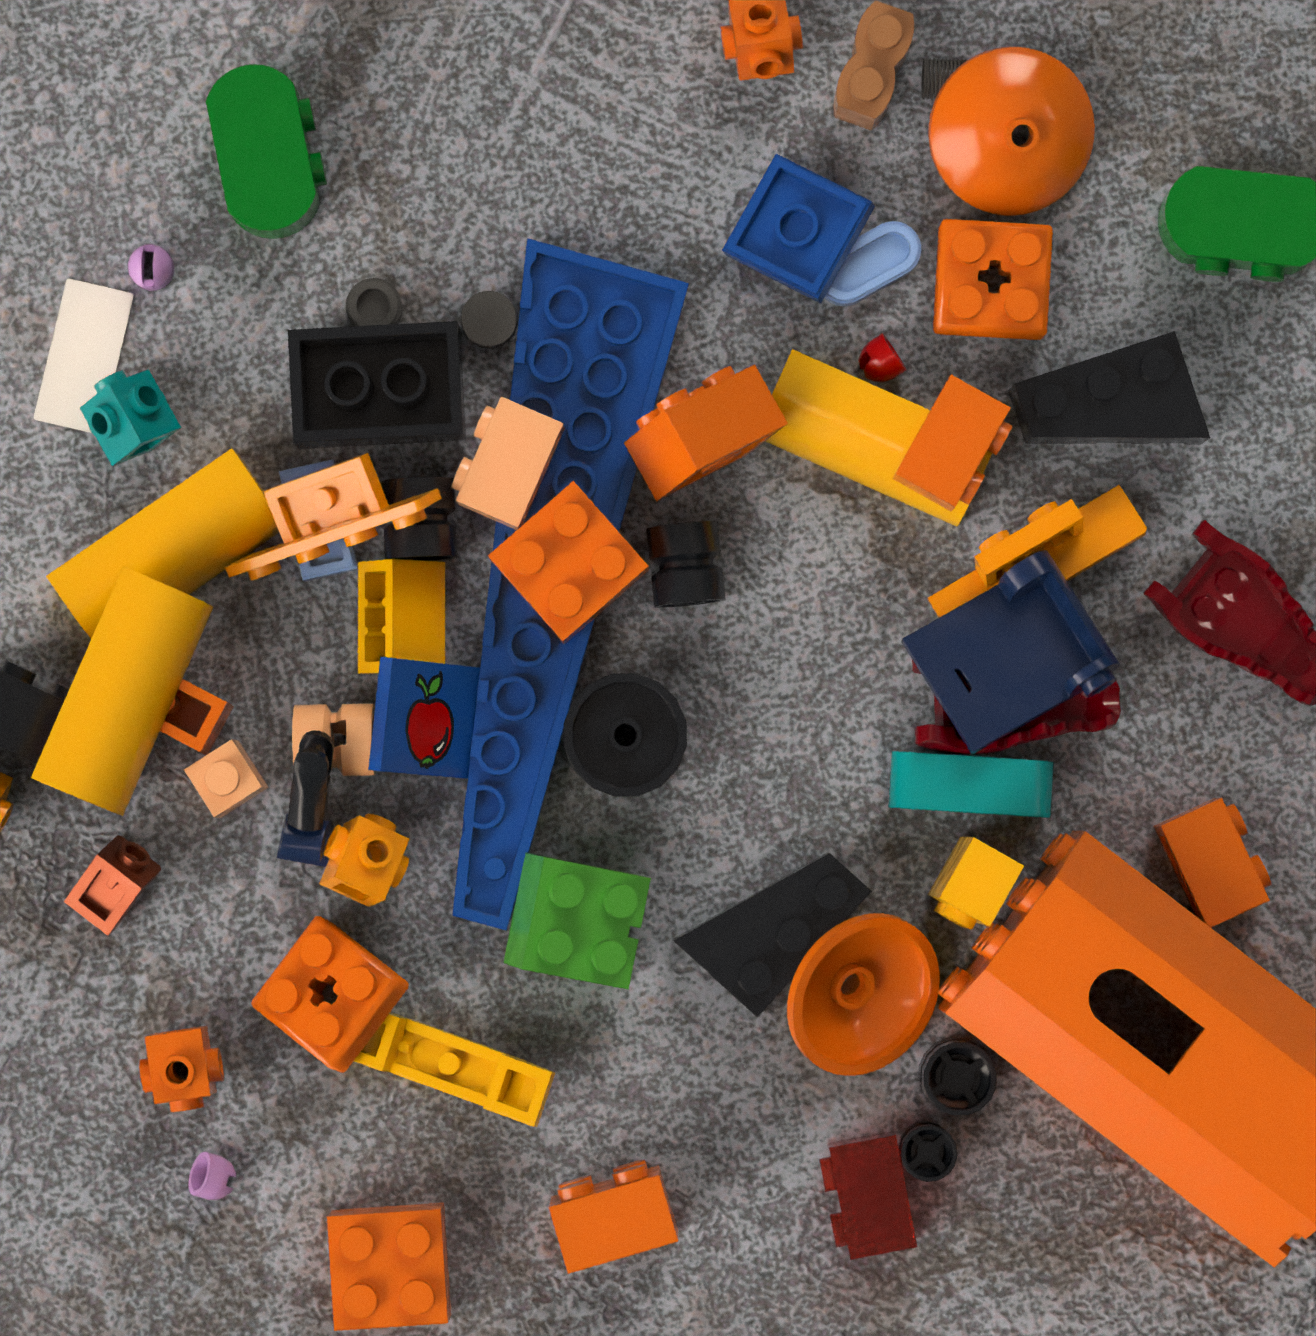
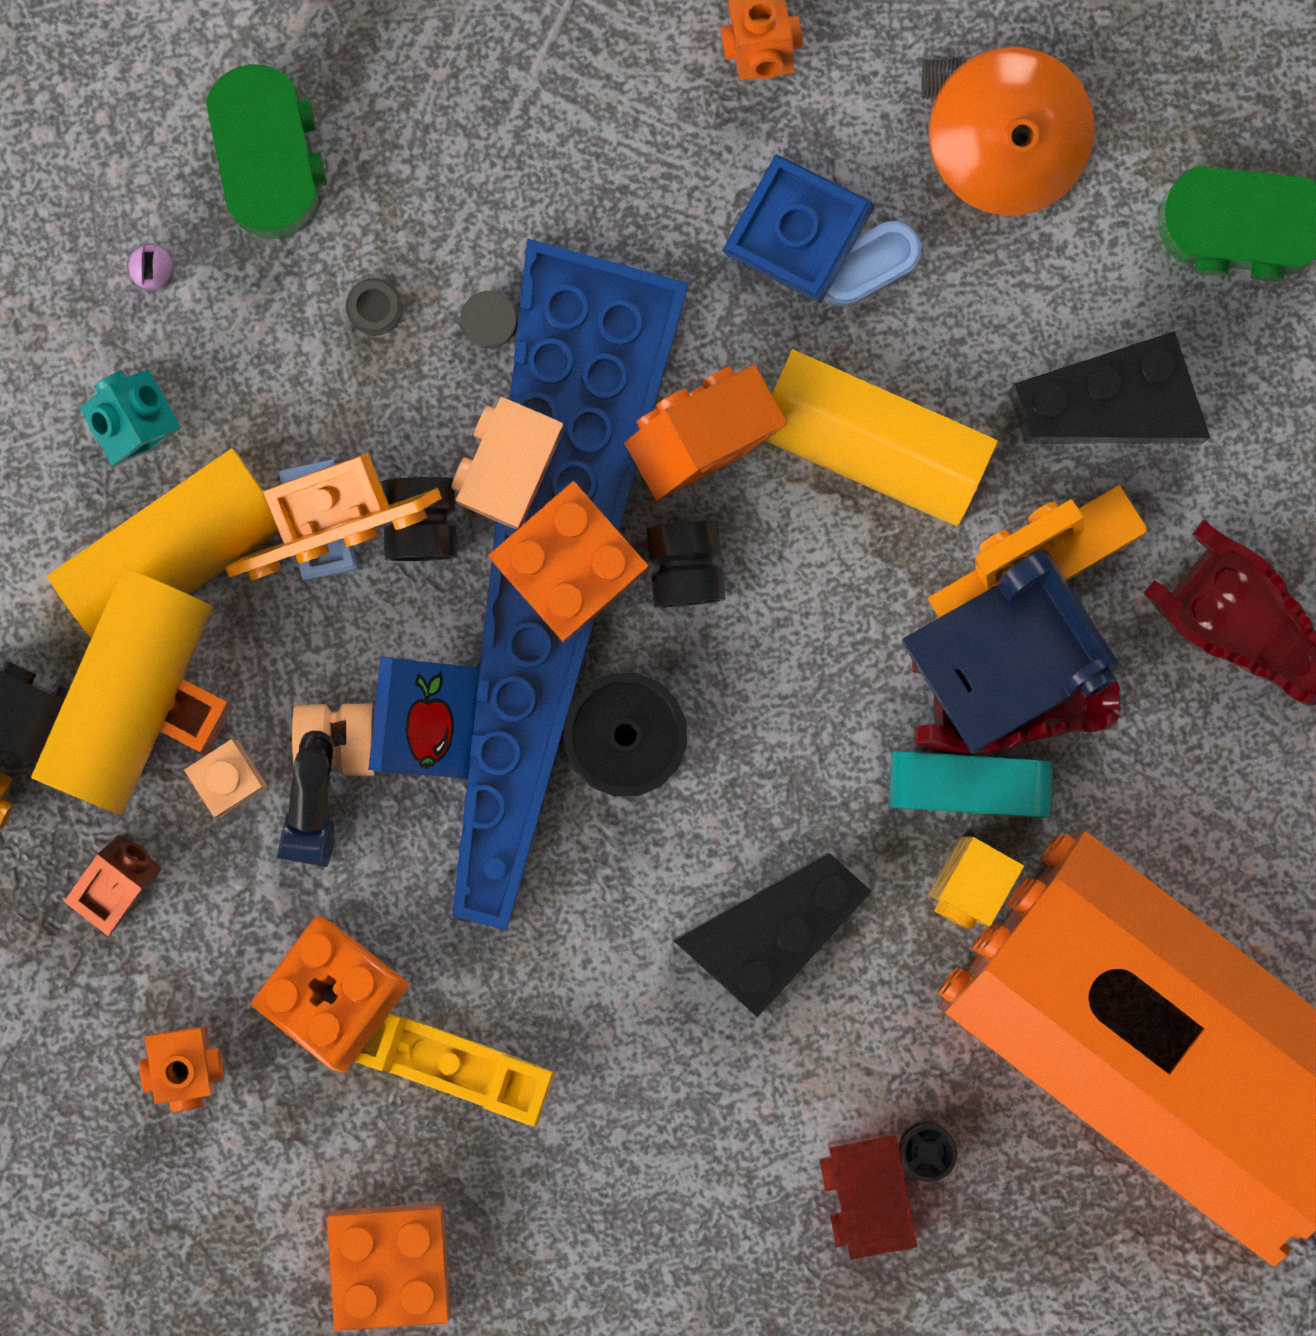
(82, 351): white sticker -> none
(210, 1176): lavender hinge -> none
(365, 859): light orange brick -> none
(376, 385): black brick -> none
(400, 612): yellow brick -> none
(576, 921): bright green piece -> none
(612, 1216): orange brick -> none
(877, 56): medium nougat brick -> none
(880, 360): red hinge -> none
(880, 1005): orange dish -> none
(953, 443): orange brick -> none
(957, 1076): black wheel -> none
(1020, 254): orange brick -> none
(1213, 861): orange brick -> none

